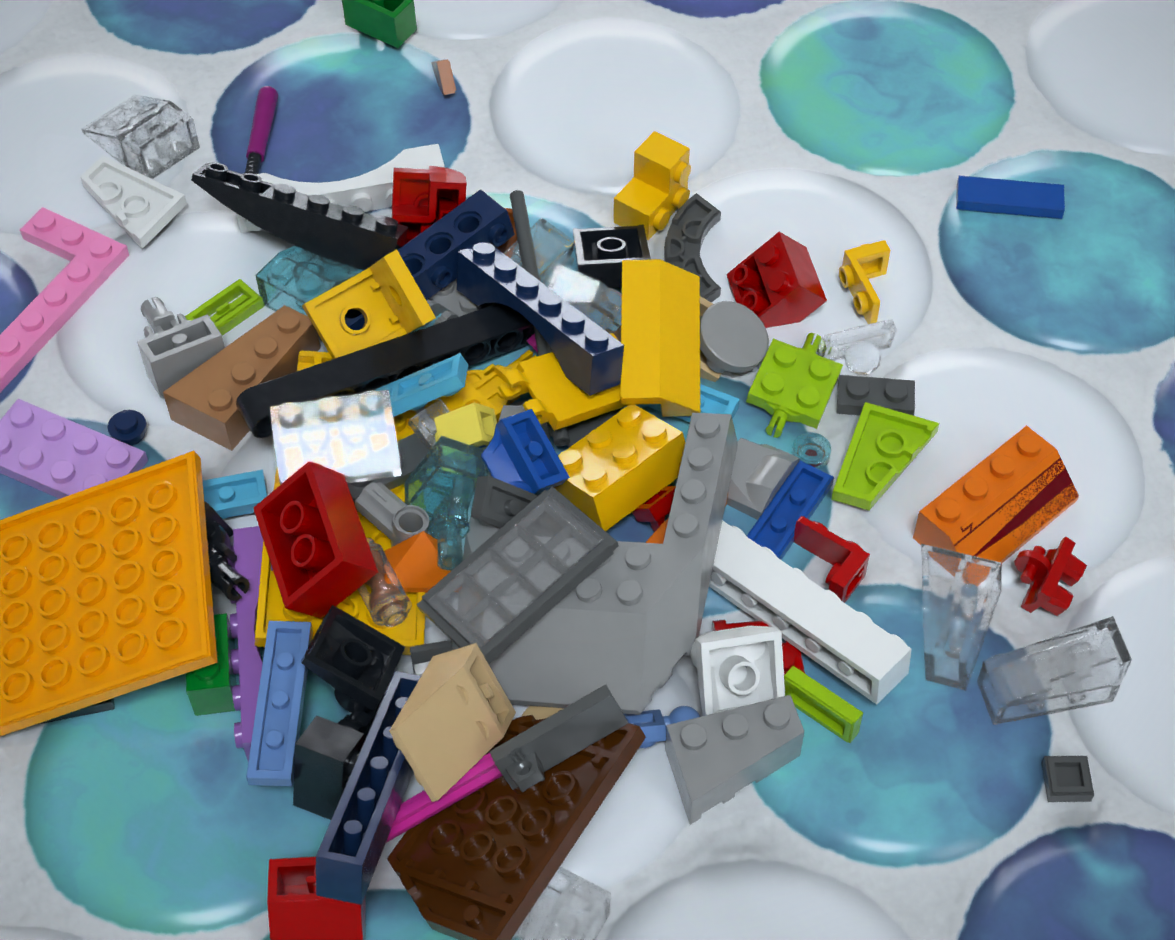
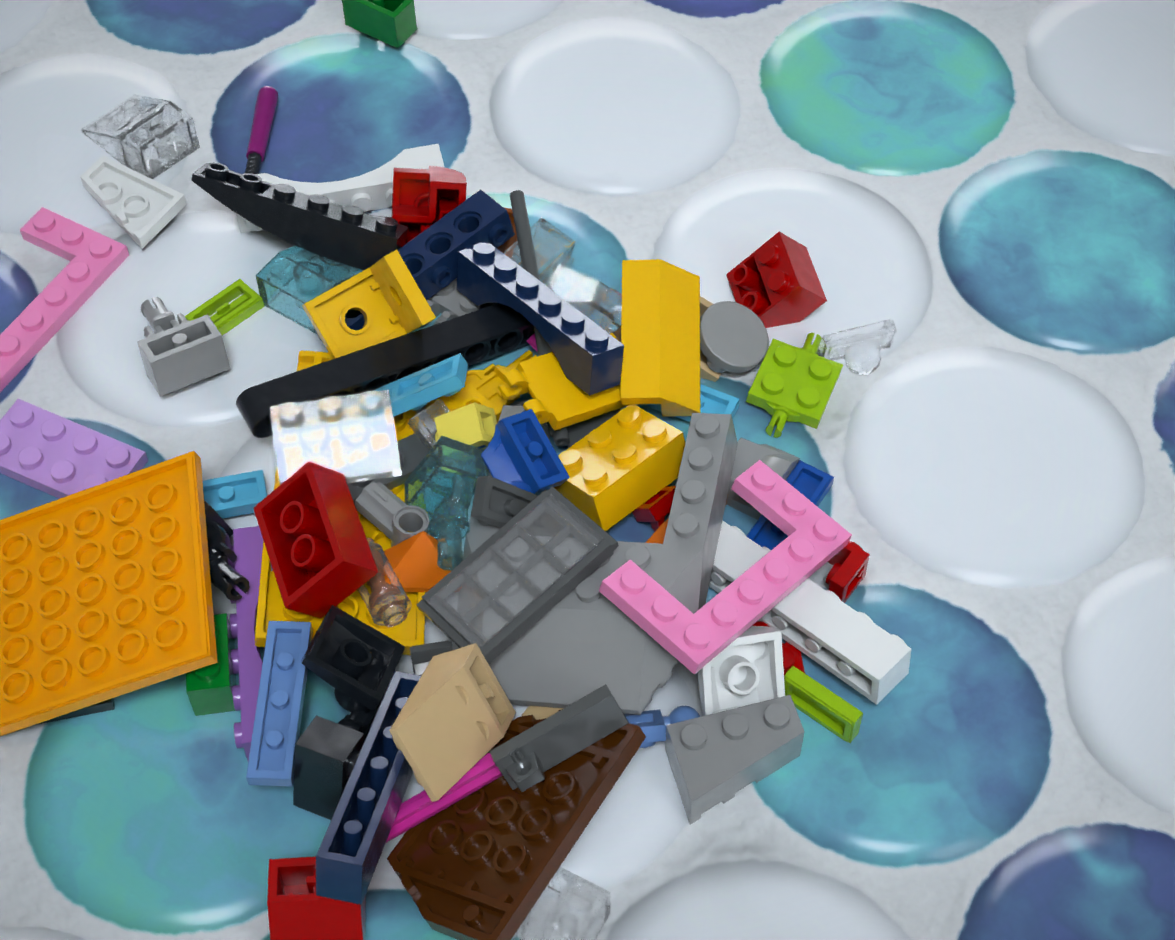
(127, 427): dark blue plate -> none
(209, 393): medium nougat wedge -> none
(444, 76): nougat tile -> none
(601, 251): black slope -> none
(657, 185): yellow brick -> none
(685, 240): dark grey tile -> none
(703, 635): none -> bright pink plate
(812, 449): clear light blue tile -> none
(859, 266): yellow bracket -> none
(879, 453): lime wing -> none
(884, 392): dark grey plate -> none
(957, 612): clear wedge -> none
(1000, 501): orange slope -> none
(1010, 197): blue tile -> none
(1043, 572): red hips -> none
(1056, 673): clear wedge -> none
(1067, 779): dark grey tile -> none

